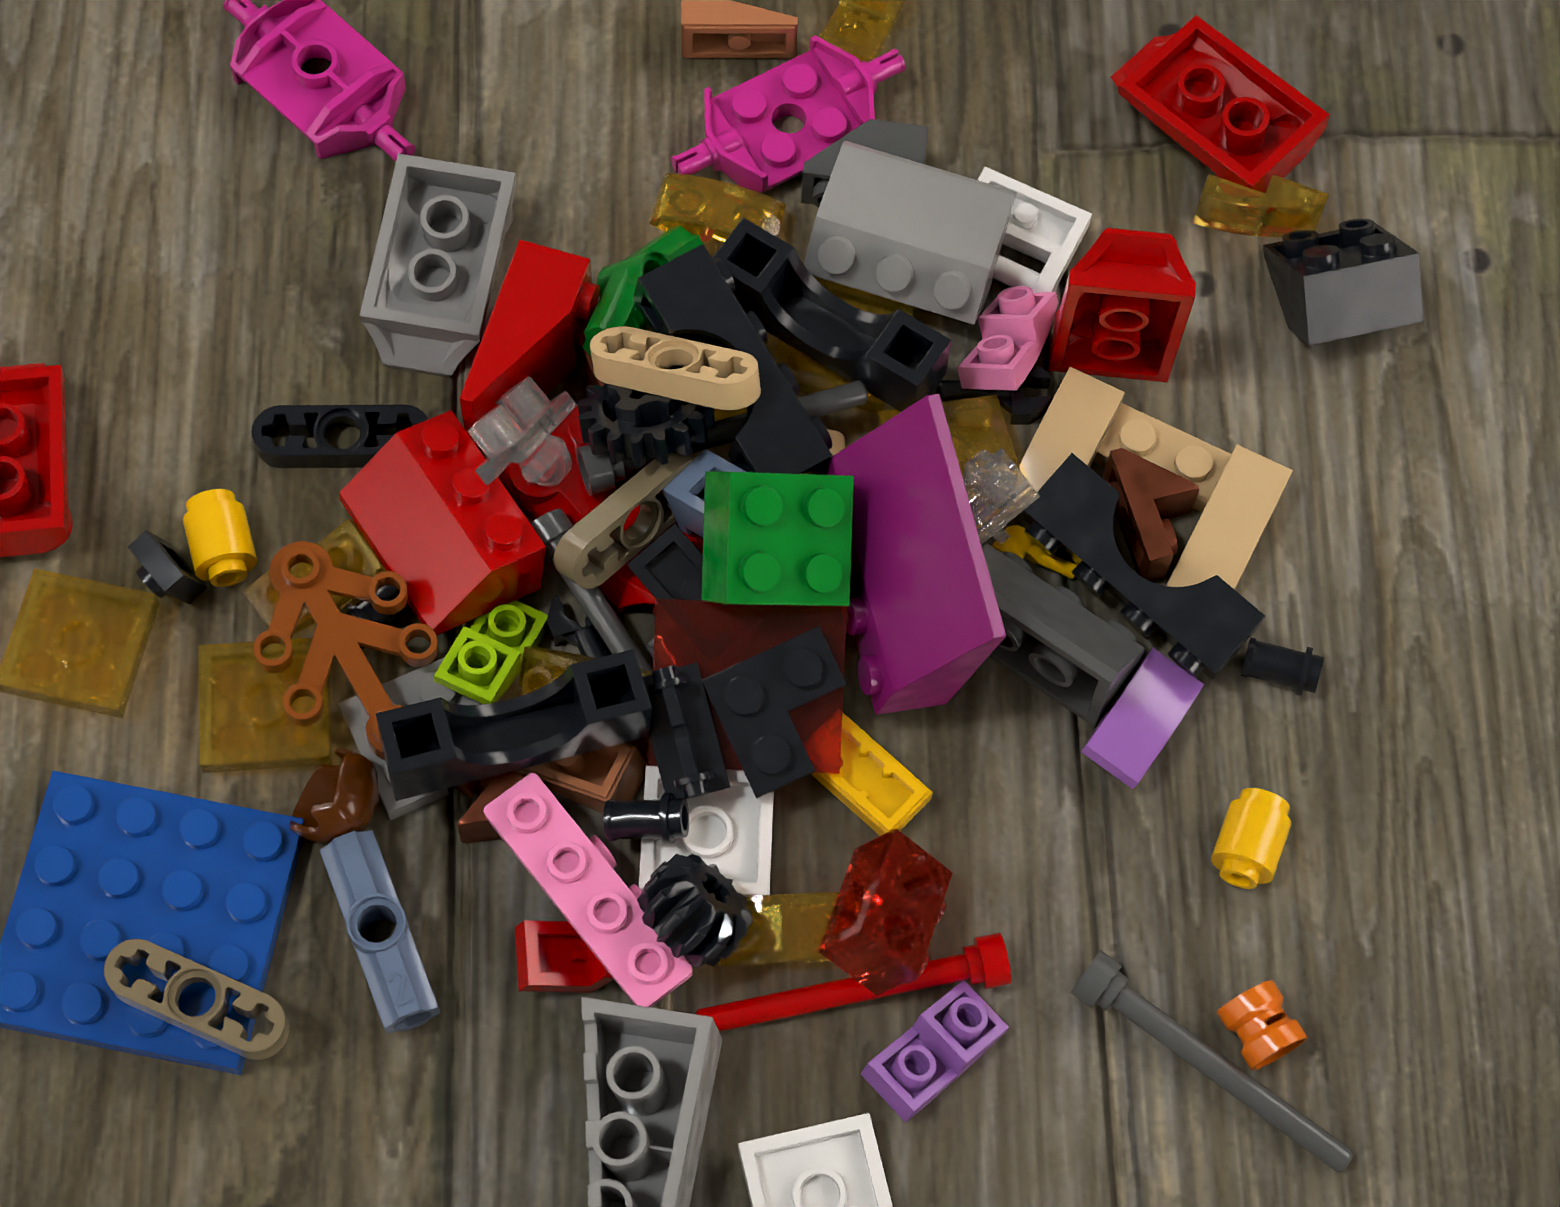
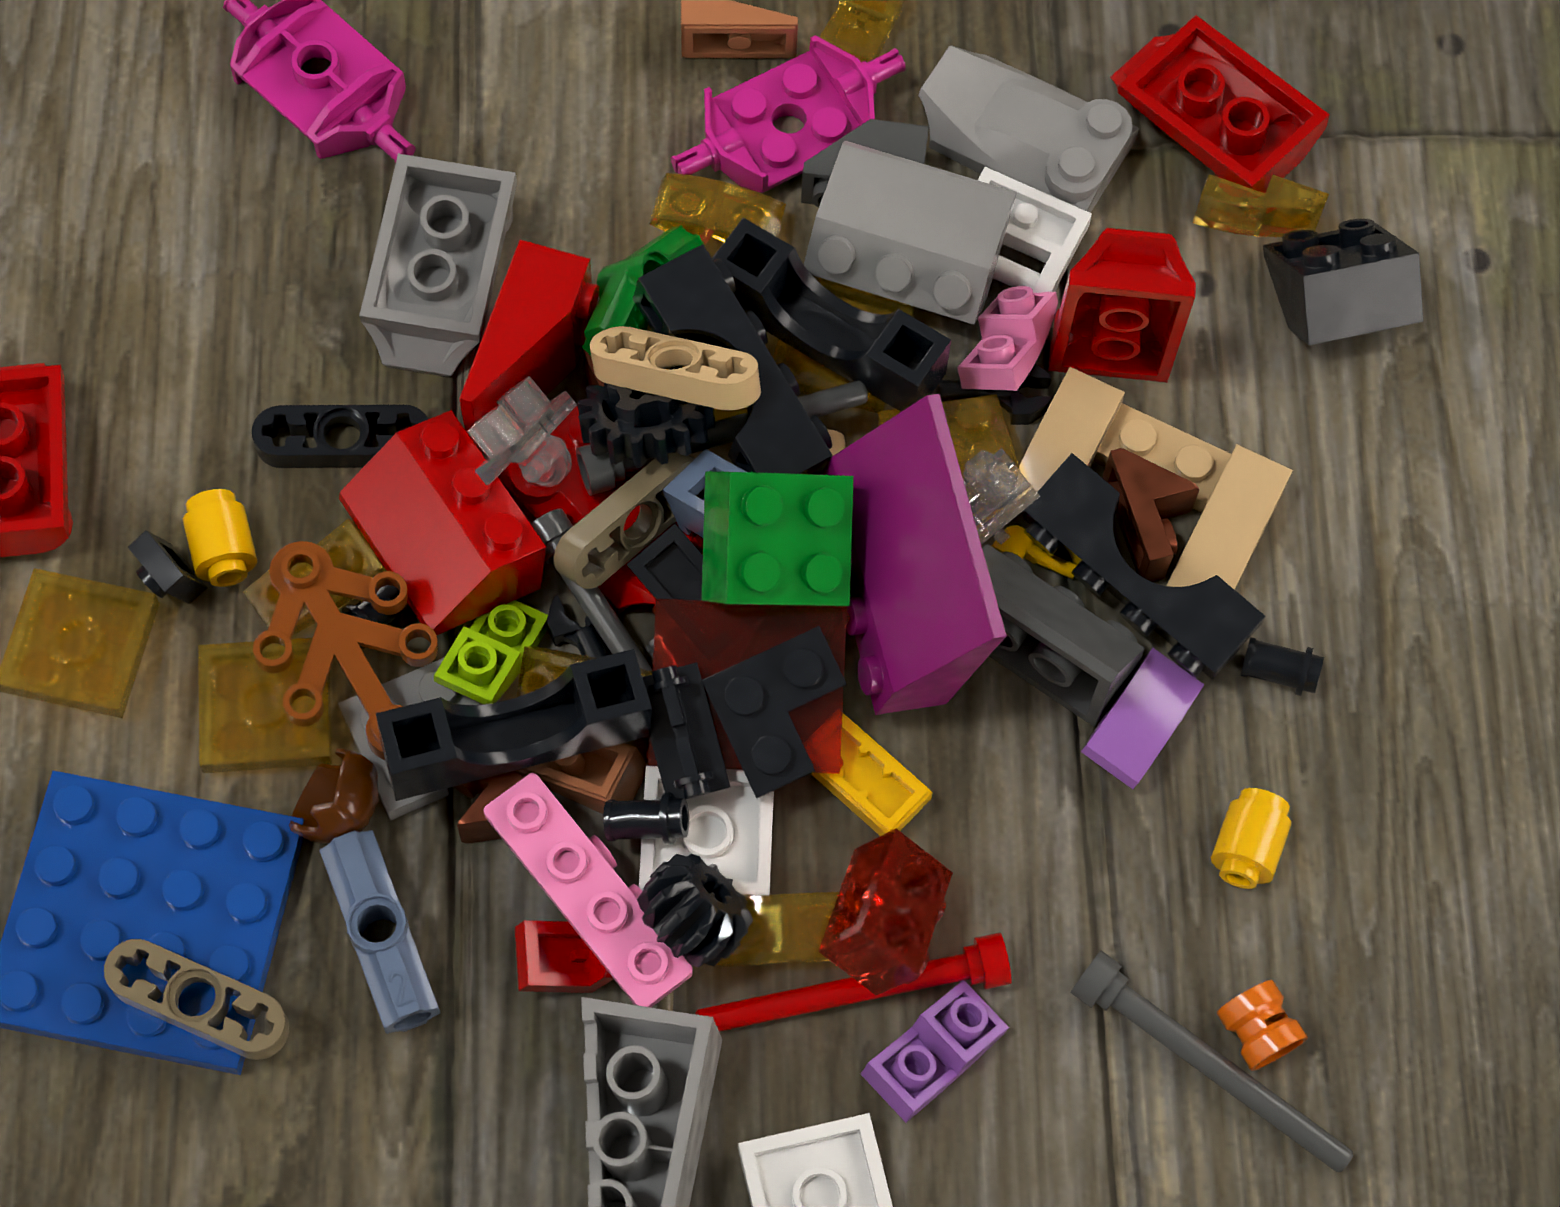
(1024, 127): none -> light grey slope

